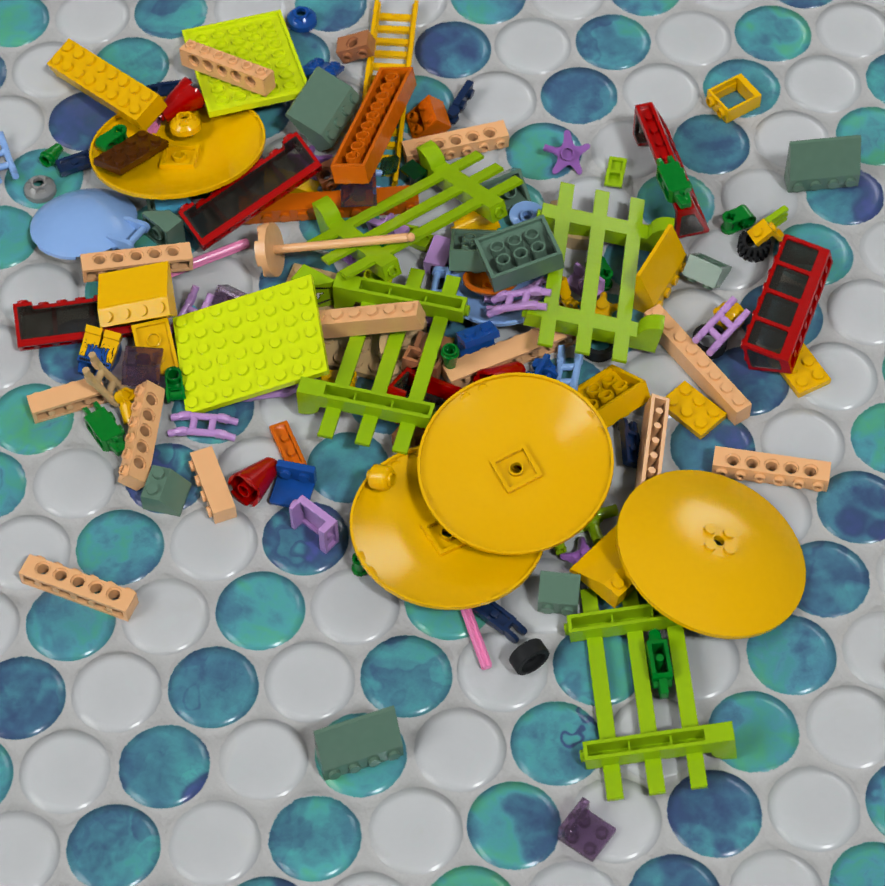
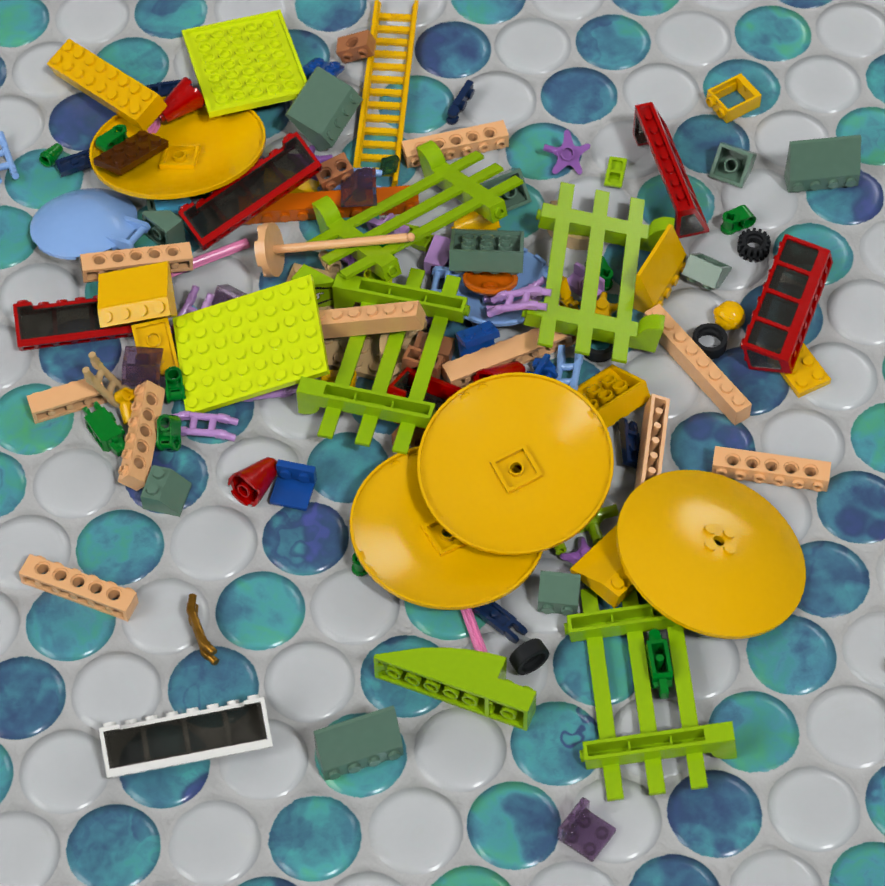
(40, 193): light grey piece -> none
(91, 343): yellow hips -> none
(168, 432): none -> green piece
(185, 124): yellow piece -> none
(185, 737): none -> clear smoke window
(206, 648): none -> pearl gold piece
(213, 485): light nougat brick -> none
(227, 67): light nougat brick -> none
(286, 443): orange tile -> none
(301, 23): blue piece -> none
(308, 513): lavender panel -> none
(335, 267): none -> tan cone
(373, 126): orange brick -> none
(381, 477): yellow head -> none
(414, 171): dark green panel -> none
(428, 118): orange slope -> none
(450, 355): green cone -> none
(460, 678): none -> lime slope
(519, 253): sand green slope -> none
(523, 211): light blue dish -> none
(674, 182): green hinge -> none
(694, 410): yellow plate -> none
(720, 316): lavender piece -> none
(732, 164): none -> sand green slope
(763, 231): yellow bracket -> none
(778, 216): lime tile -> none

